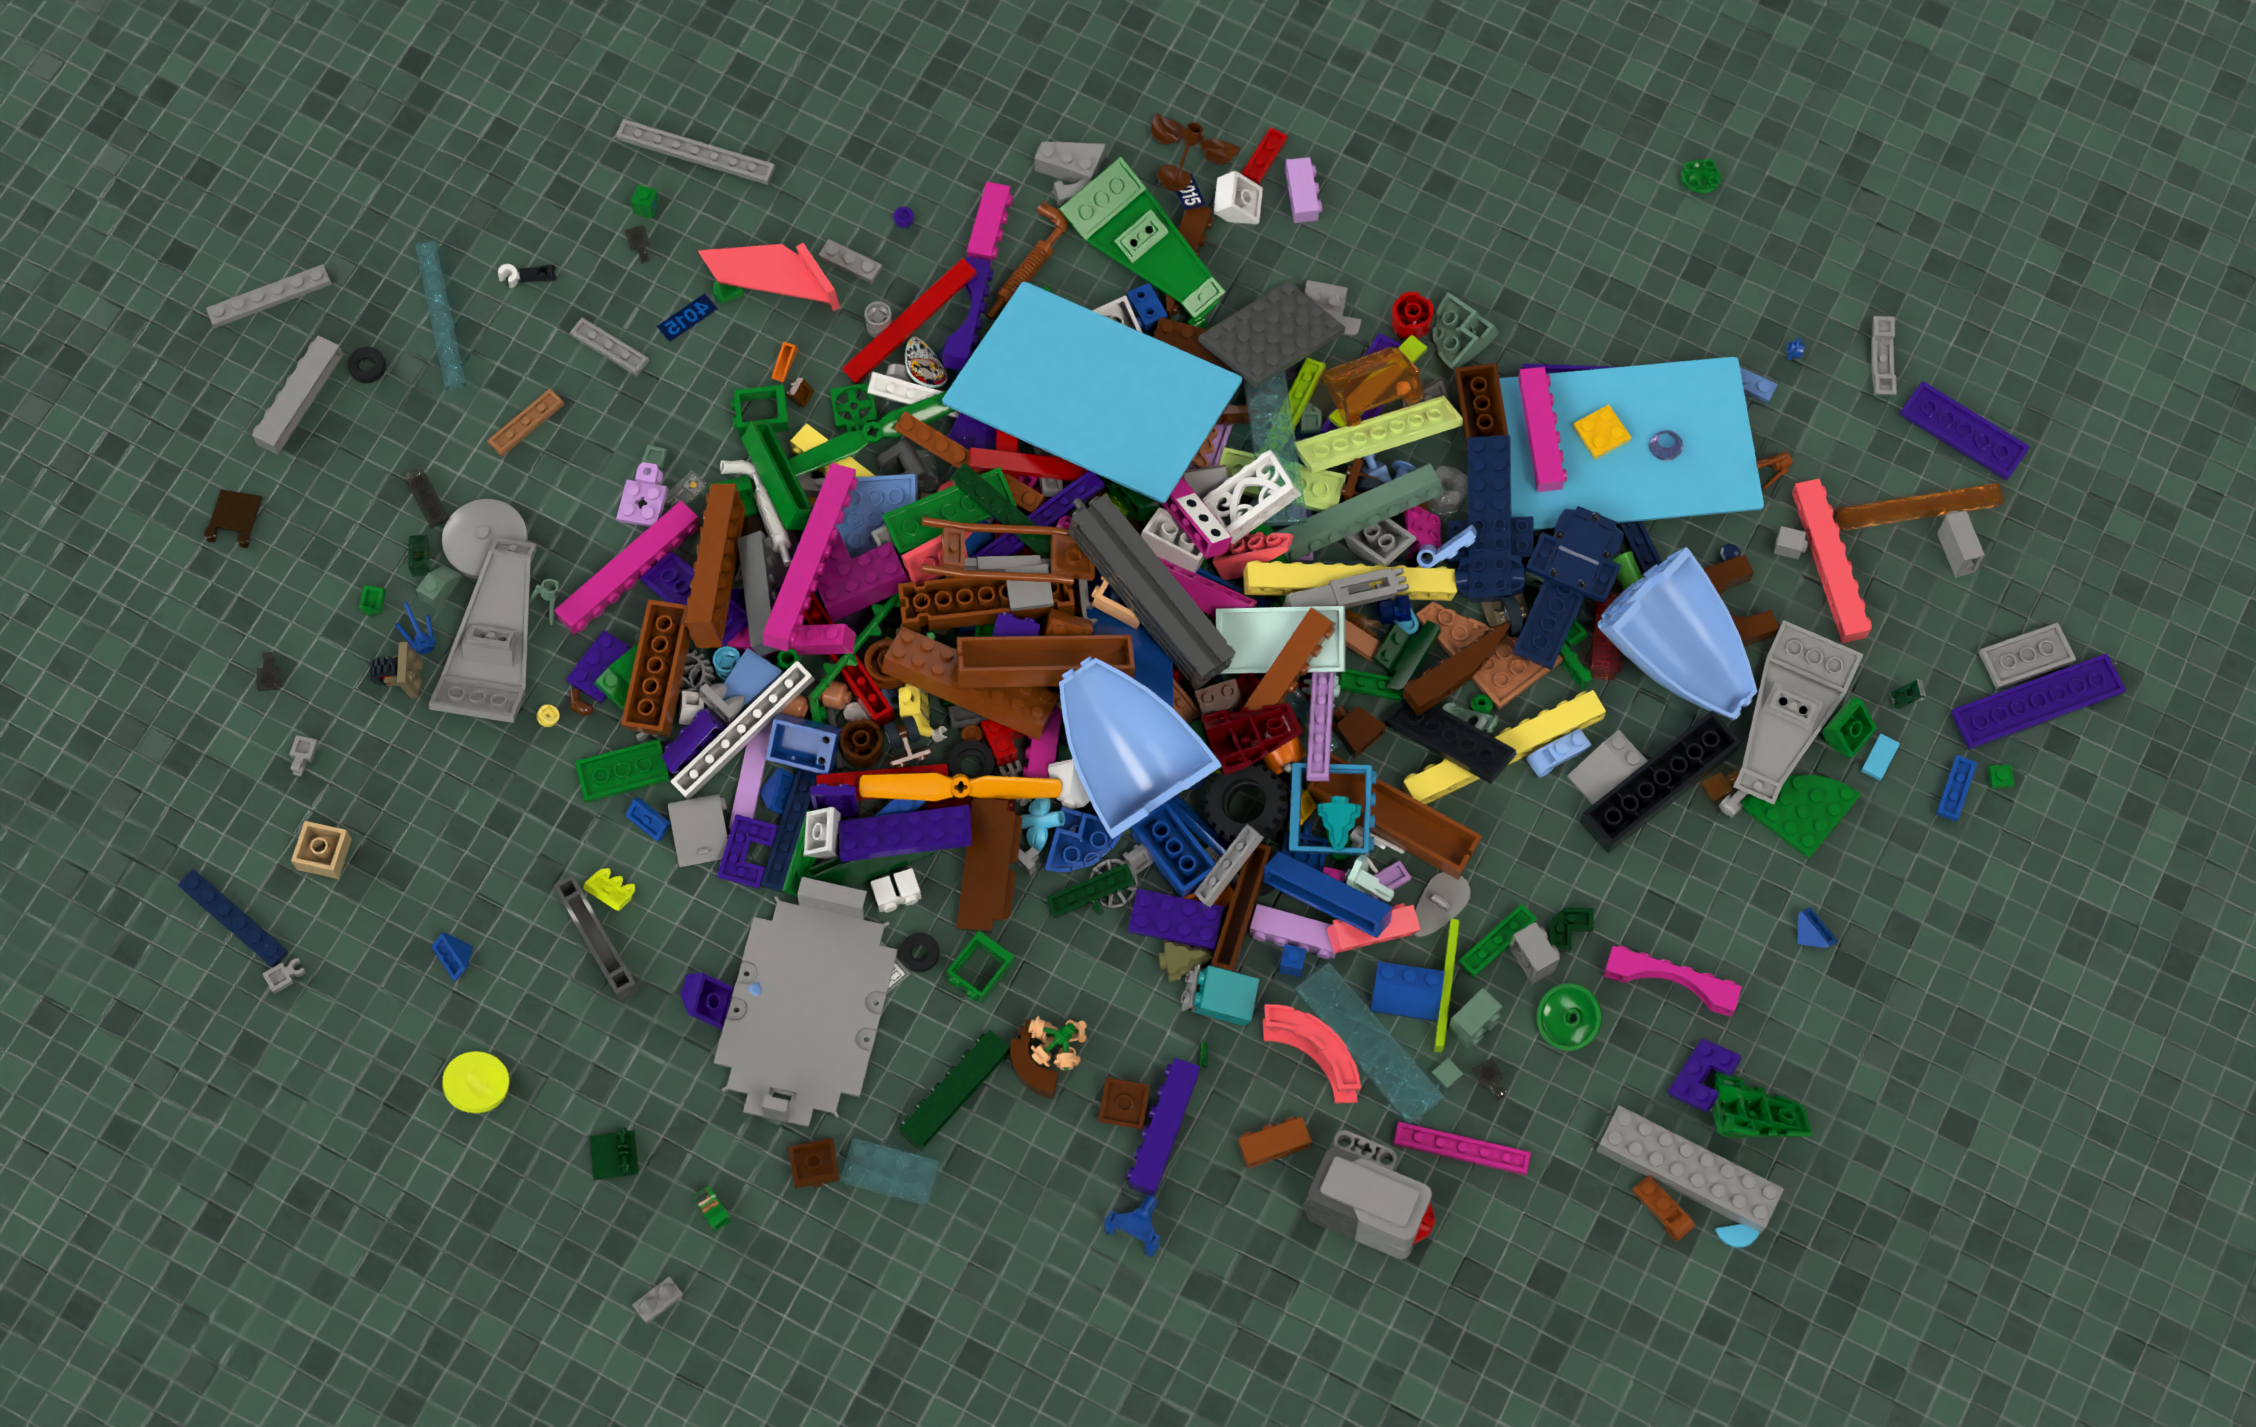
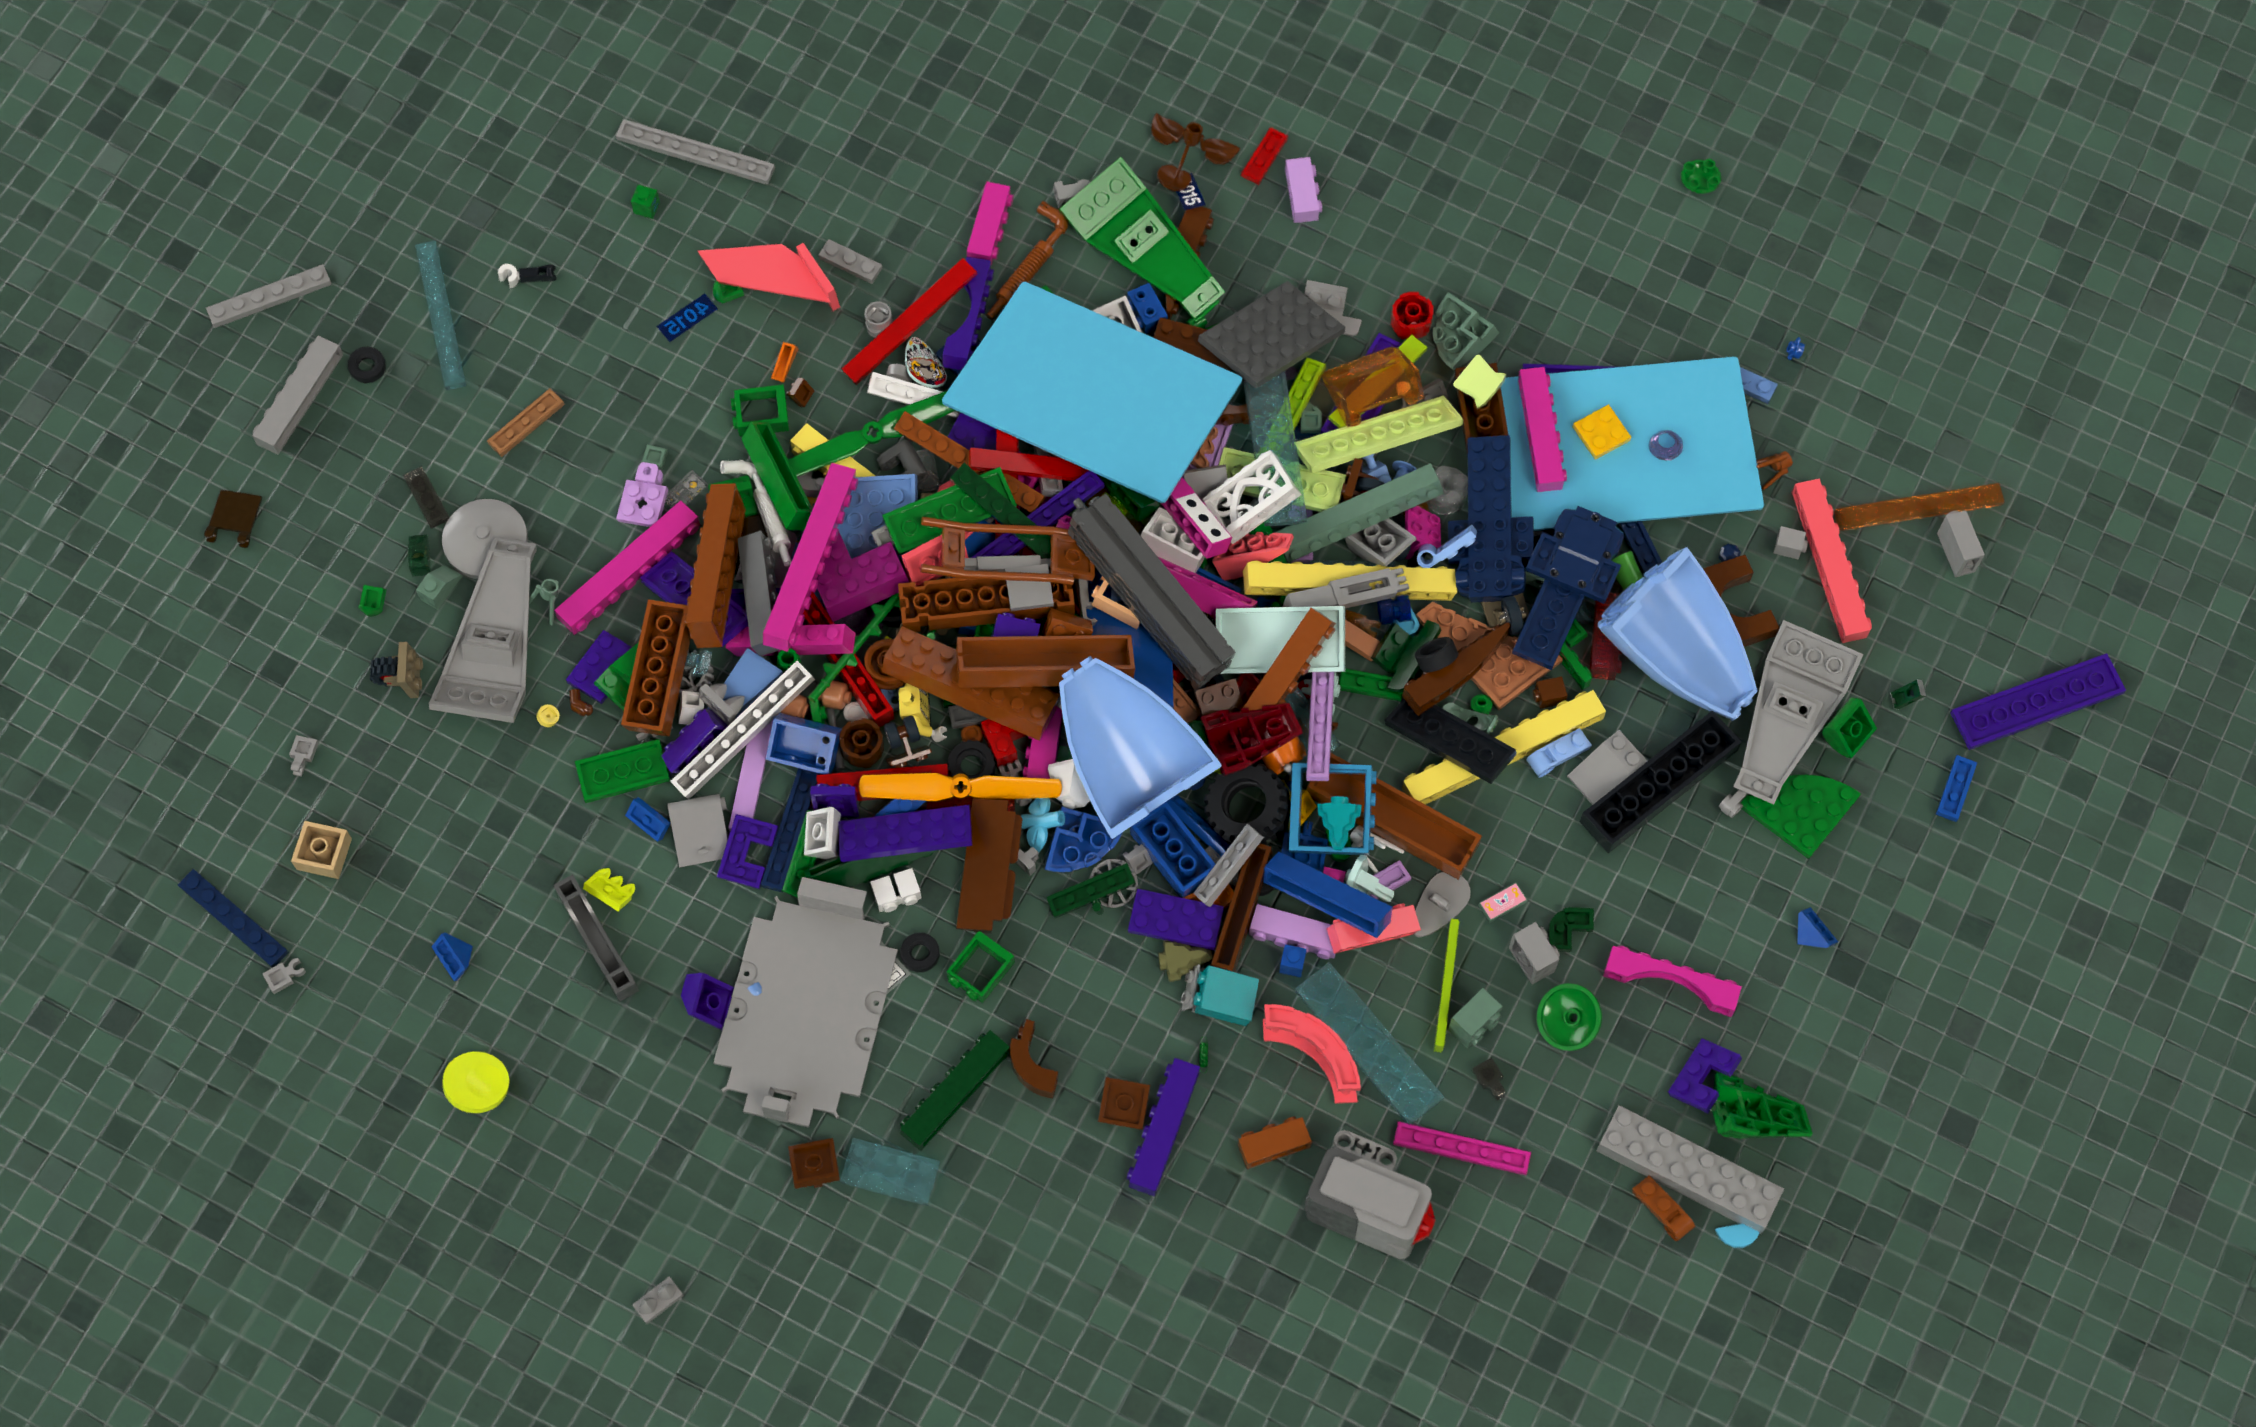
(269, 676): clear smoke plate -> none
(423, 643): blue plant -> none
(609, 346): light grey tile -> none
(614, 1154): dark green hinge -> none
(638, 239): clear smoke plate -> none
(699, 662): none -> clear light blue tile
(712, 1209): green leg -> none
(725, 661): medium azure wheel -> none
(777, 791): blue slope -> none
(856, 423): green piece -> none
(903, 217): dark purple tile -> none
(1050, 1036): light nougat plant -> none
(1070, 160): light grey wedge -> none
(1137, 1224): blue axle -> none
(1238, 199): white slope -> none
(1357, 729): reddish brown torso -> none
(1407, 991): blue slope -> none
(1436, 654): none -> black tyre
(1447, 1073): sand green tile -> none
(1479, 381): none -> yellowish green piece
(1496, 941): green plate -> none
(1502, 902): none -> bright pink tile
(1550, 692): none -> reddish brown brick
(1719, 786): clear orange plate -> none
(1880, 757): medium azure tile -> none
(1883, 355): light grey slope -> none
(1964, 430): dark purple plate -> none
(2001, 776): green plate -> none
(2027, 655): light grey plate -> none

